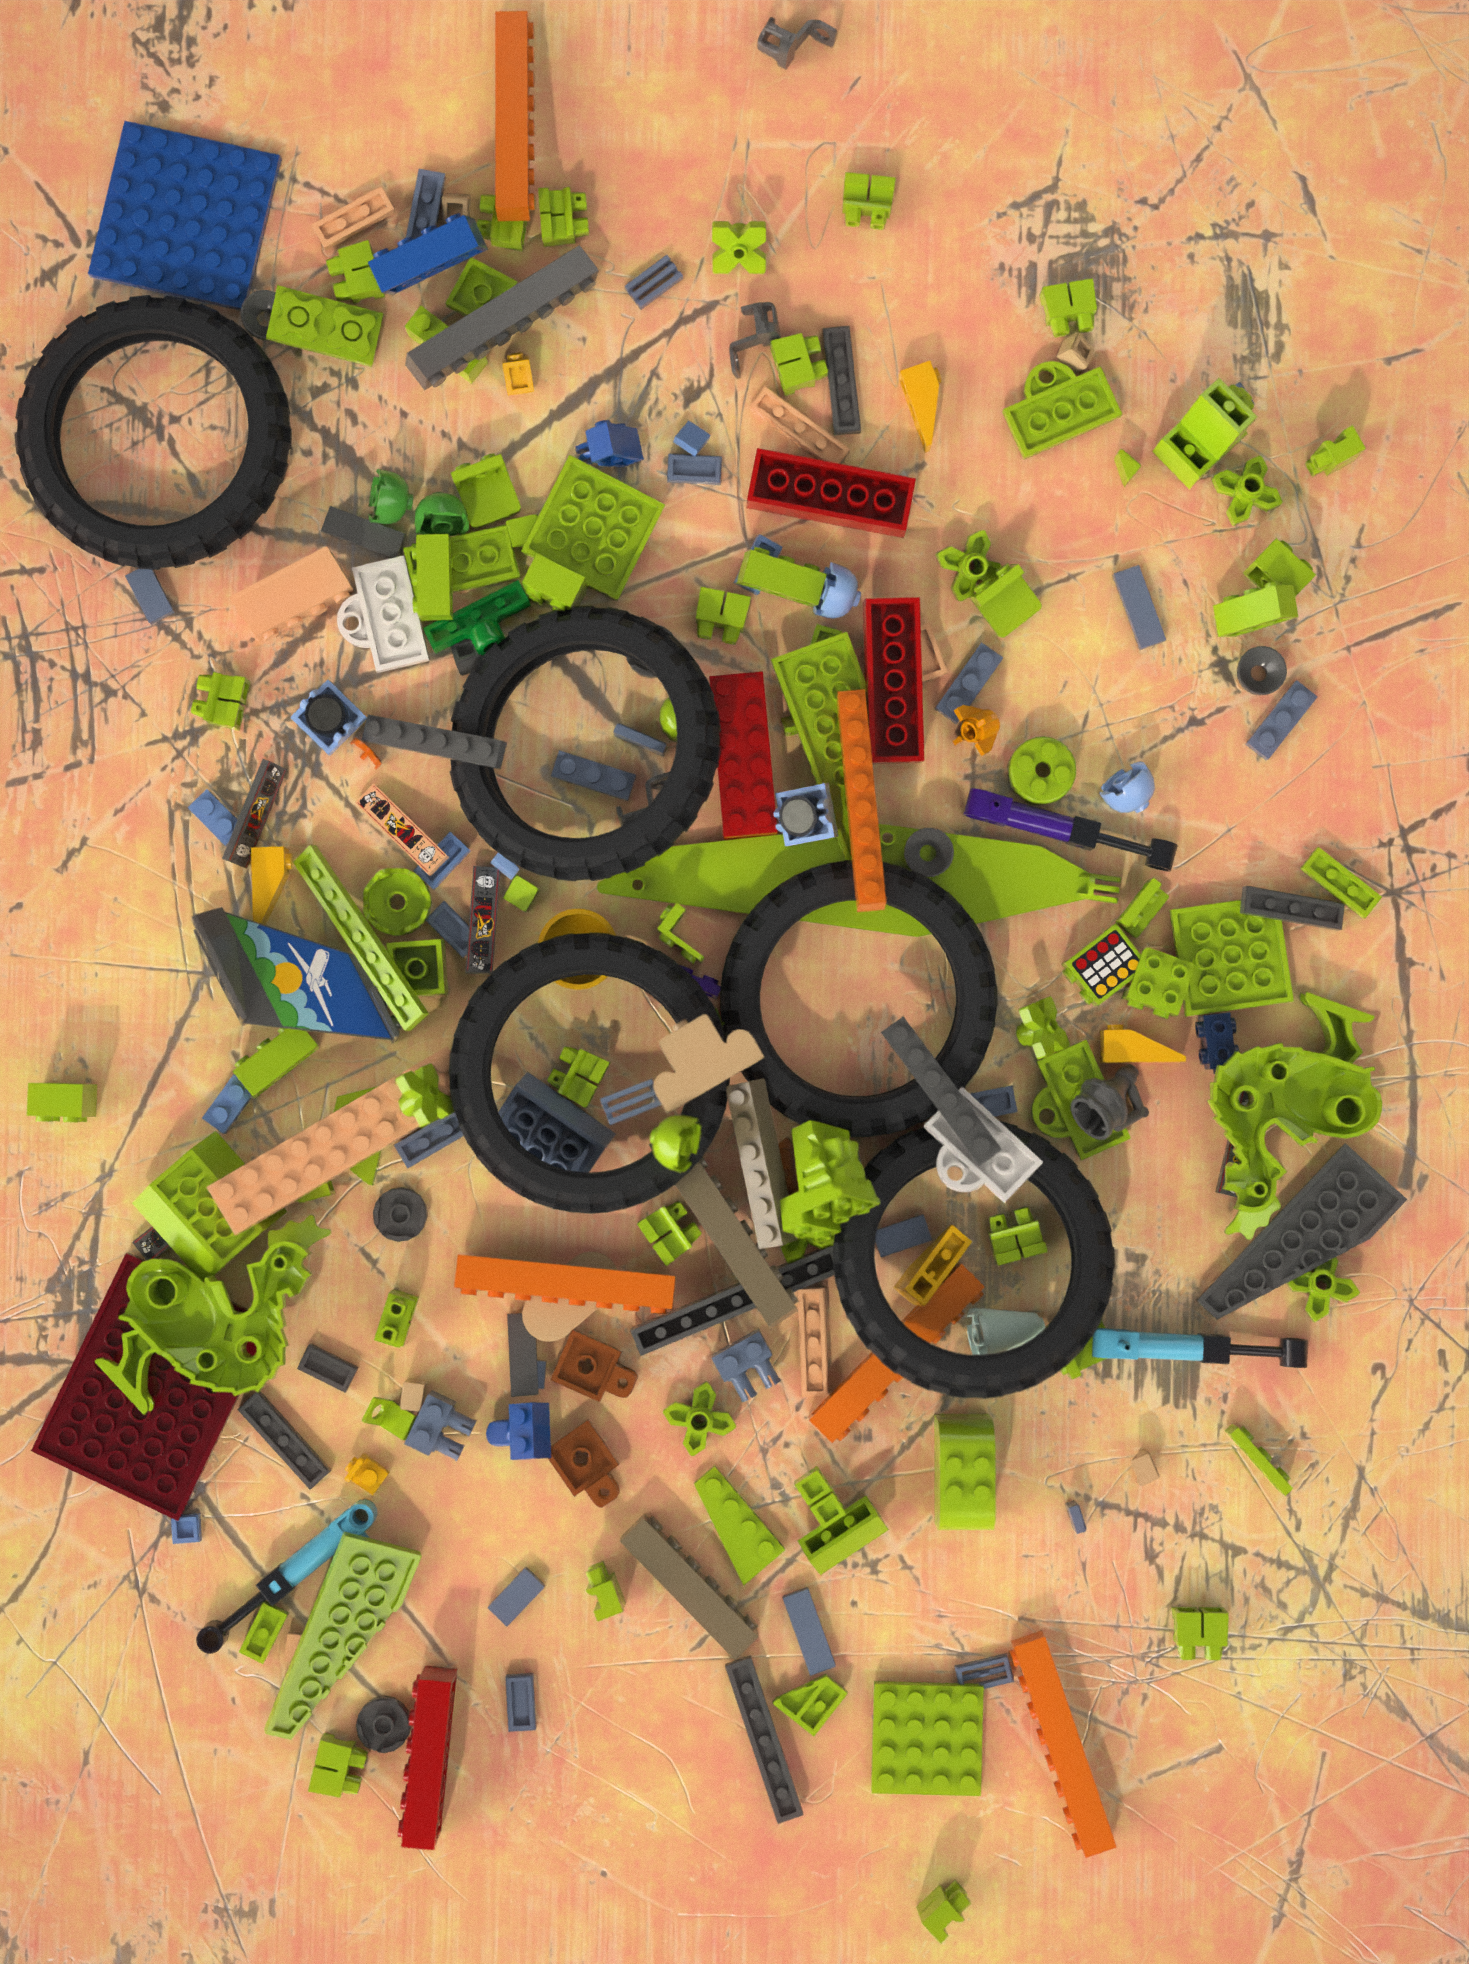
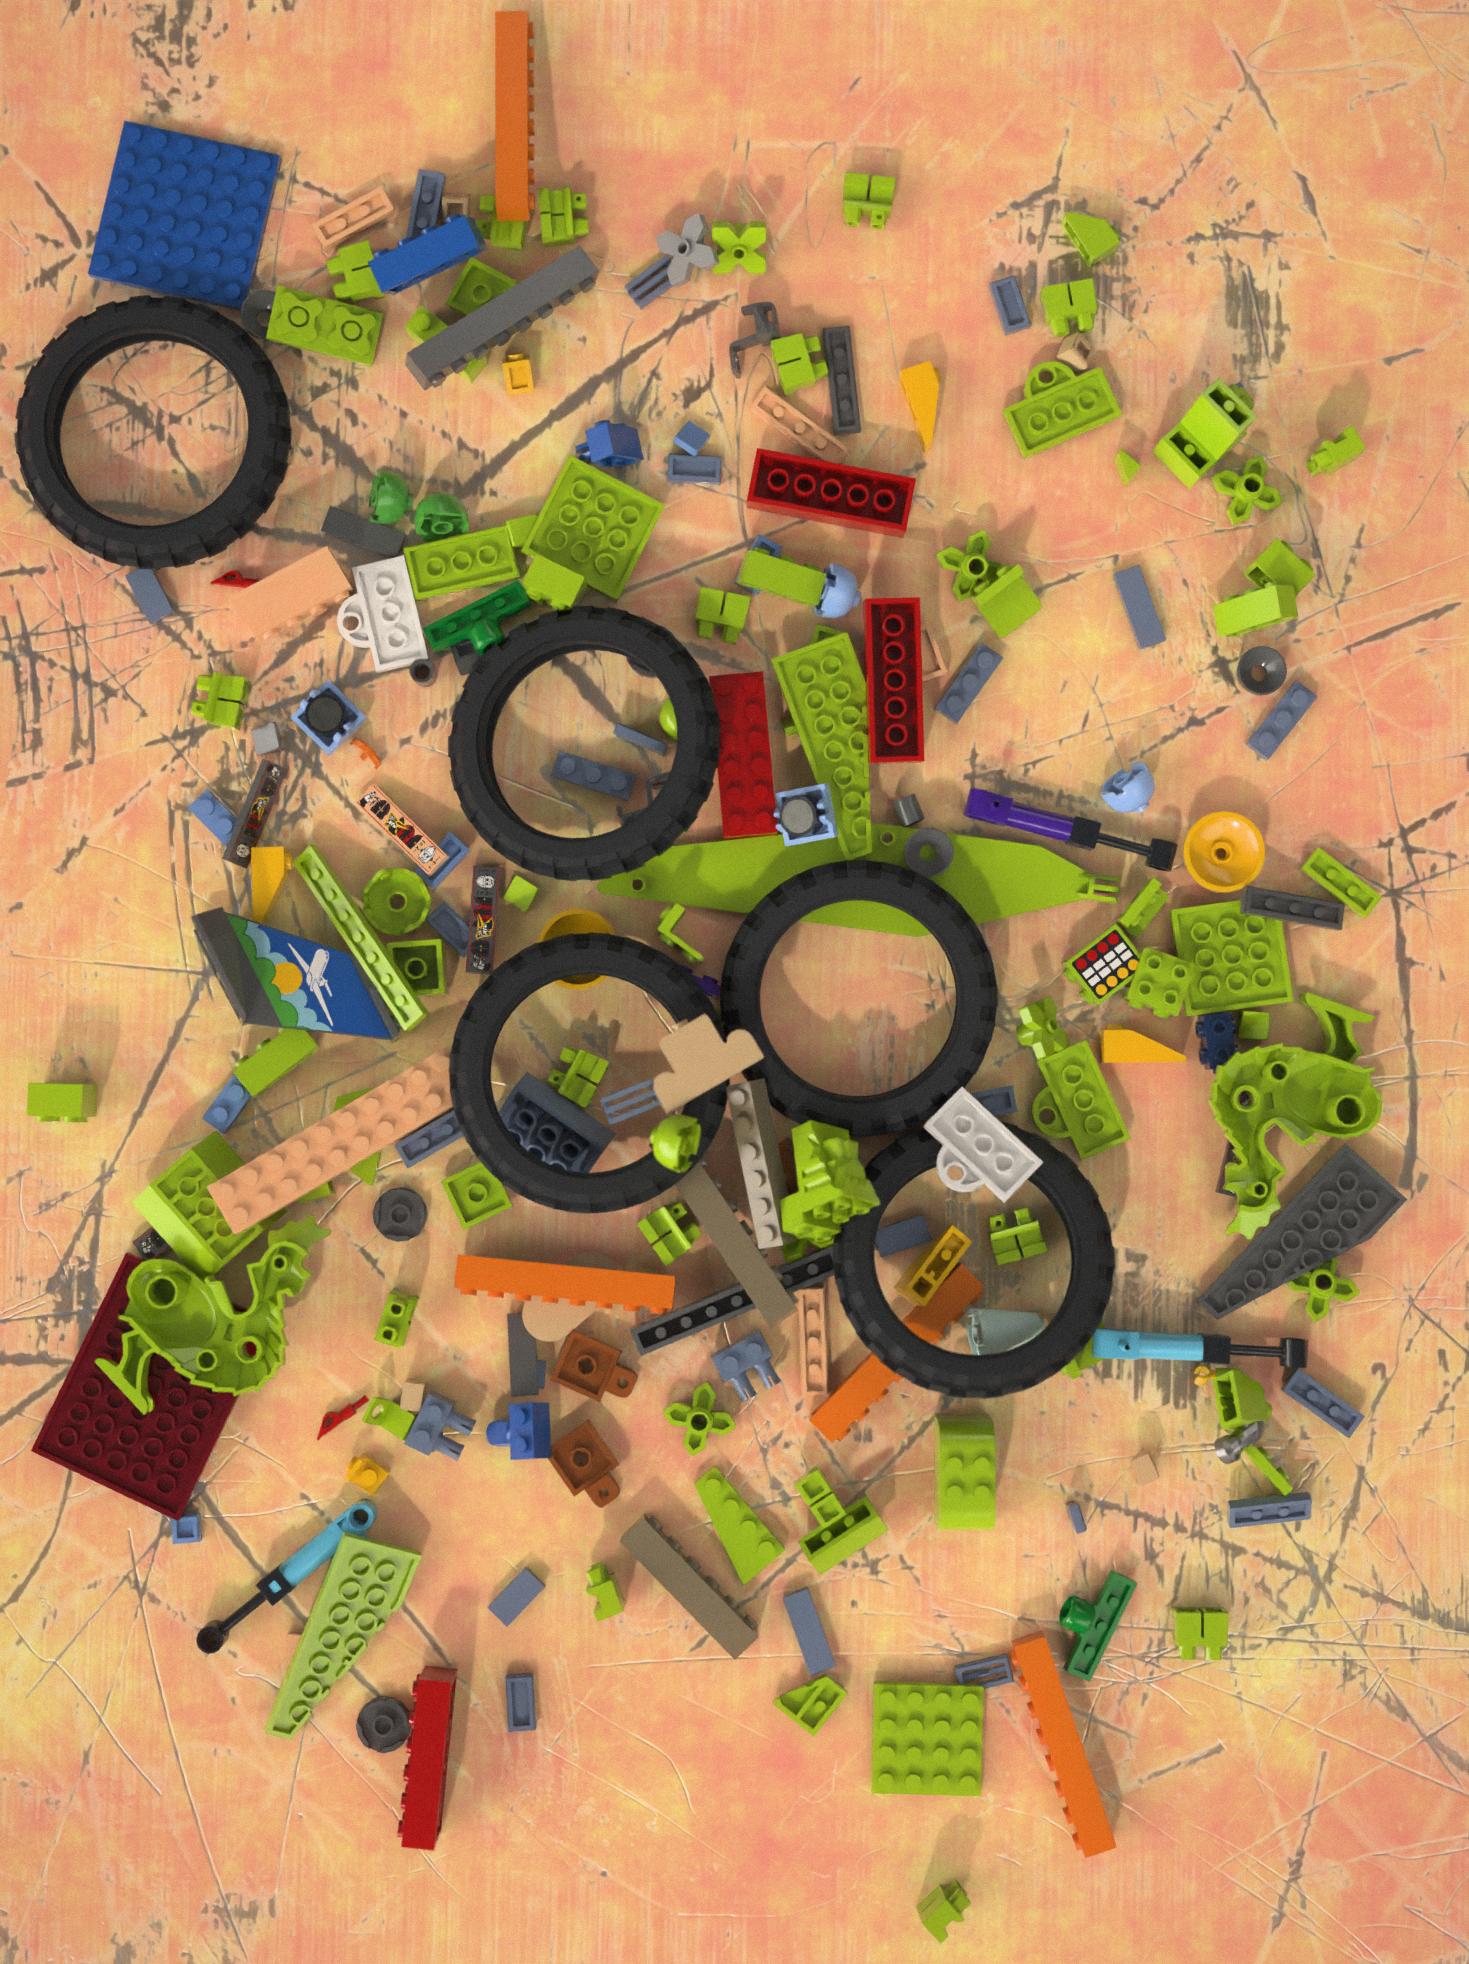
(238, 582): none -> red hand
(264, 1632): lime plate -> none
(267, 739): none -> slope
(284, 1439): dark grey tile -> none
(327, 1368): dark grey tile -> none
(333, 1765): lime hips -> none
(340, 1417): none -> red hand
(416, 665): none -> dark grey beam
(422, 1096): lime plant -> none
(433, 577): lime brick -> none
(434, 741): dark grey plate -> none
(476, 1195): none -> lime plate
(486, 490): lime bracket -> none
(505, 866): light blue tile -> none
(688, 250): none -> light grey plant
(764, 1739): dark grey plate -> none
(790, 41): dark grey piece -> none
(861, 801): orange brick -> none
(908, 810): none -> dark grey beam
(941, 1091): dark grey plate -> none
(978, 727): light orange brick -> none
(1009, 305): none -> sand blue tile
(1028, 784): lime plate -> none
(1091, 236): none -> lime slope
(1095, 1623): none -> green plate
(1103, 1104): dark grey piece -> none
(1239, 1406): none -> lime torso
(1241, 846): none -> yellow dish
(1253, 1025): none -> lime slope
(1269, 1510): none -> sand blue plate
(1322, 1402): none -> sand blue plate

